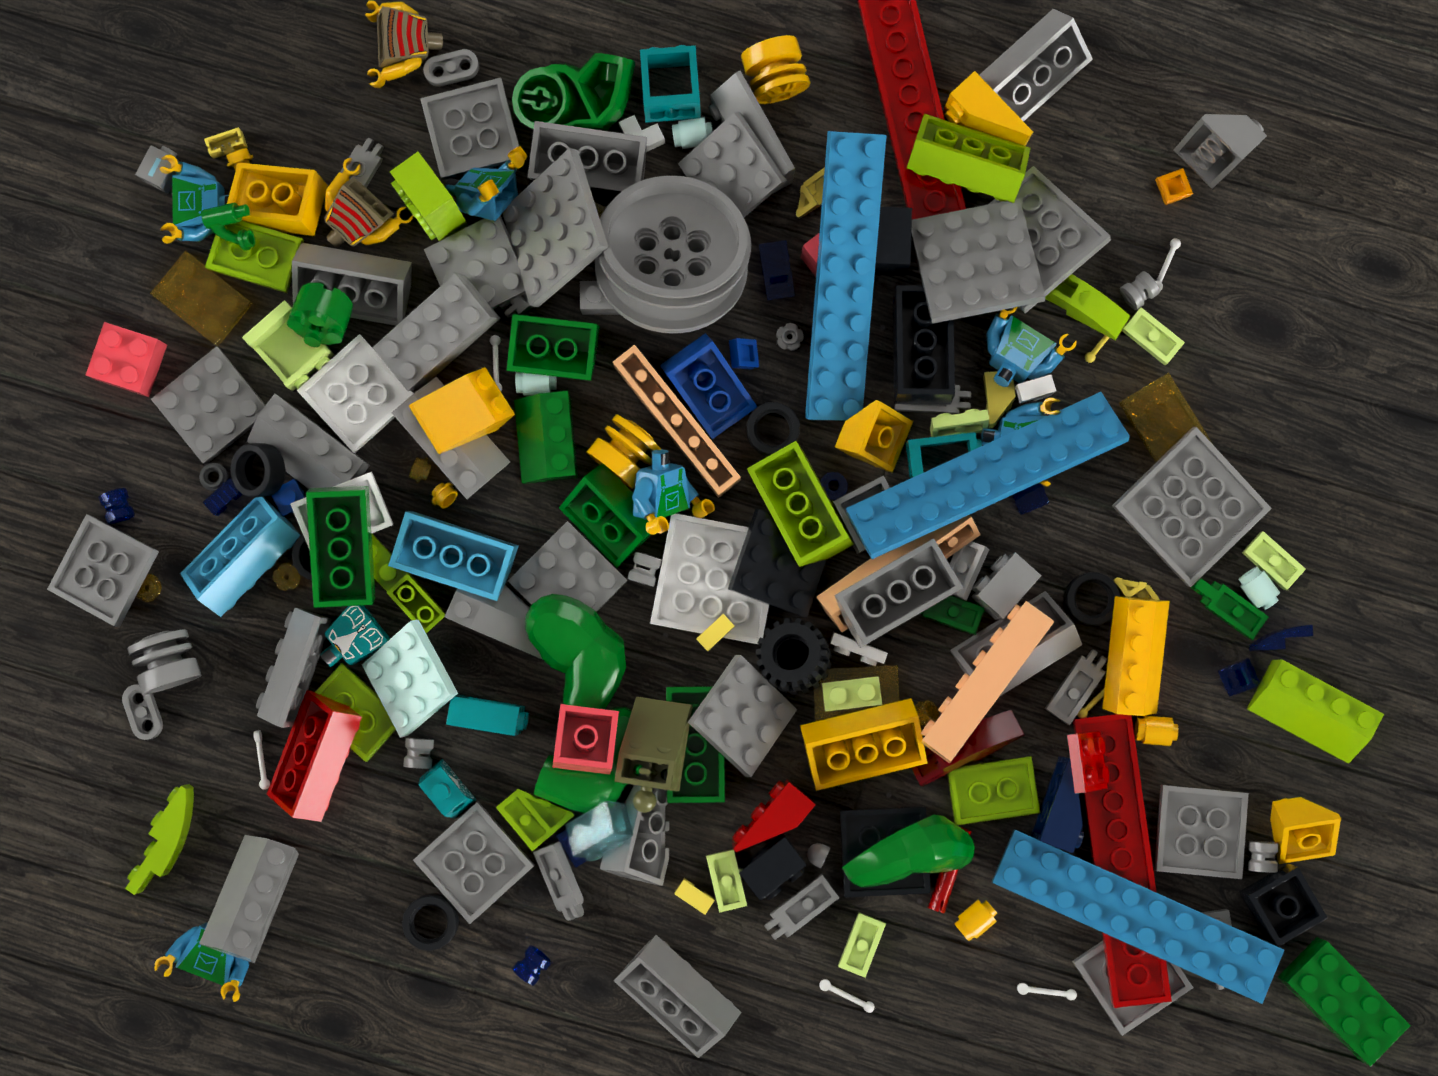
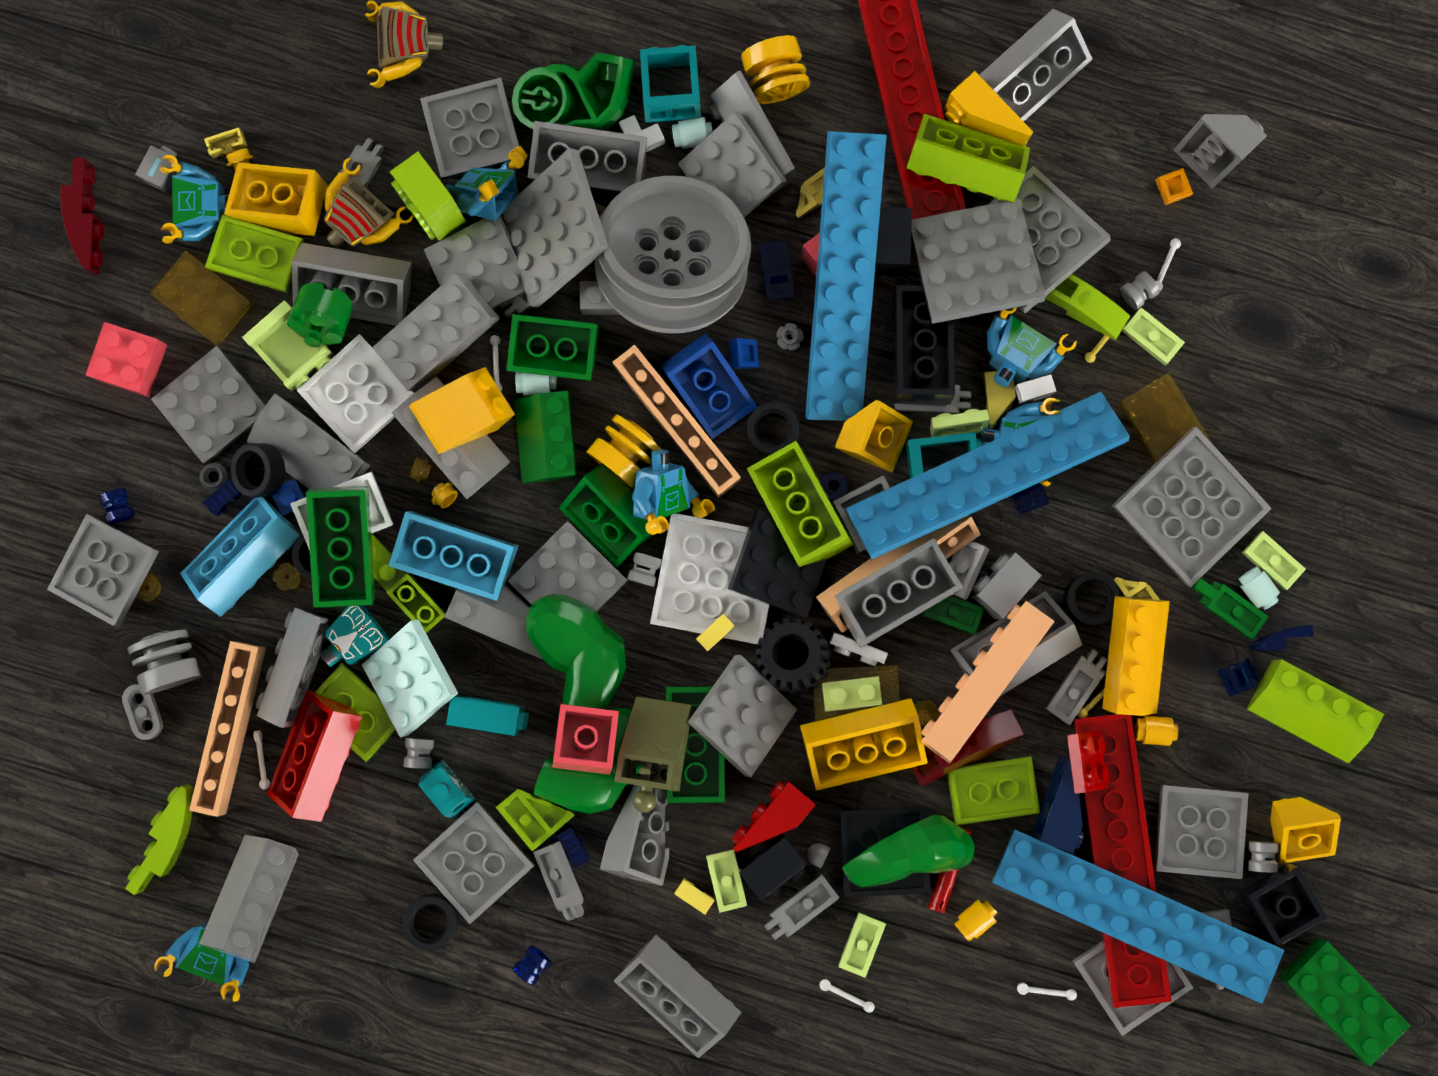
(82, 227): none -> dark red slope
(218, 216): green plant -> none
(227, 729): none -> light nougat brick
(451, 65): light grey plate -> none
(599, 830): clear light blue brick -> none

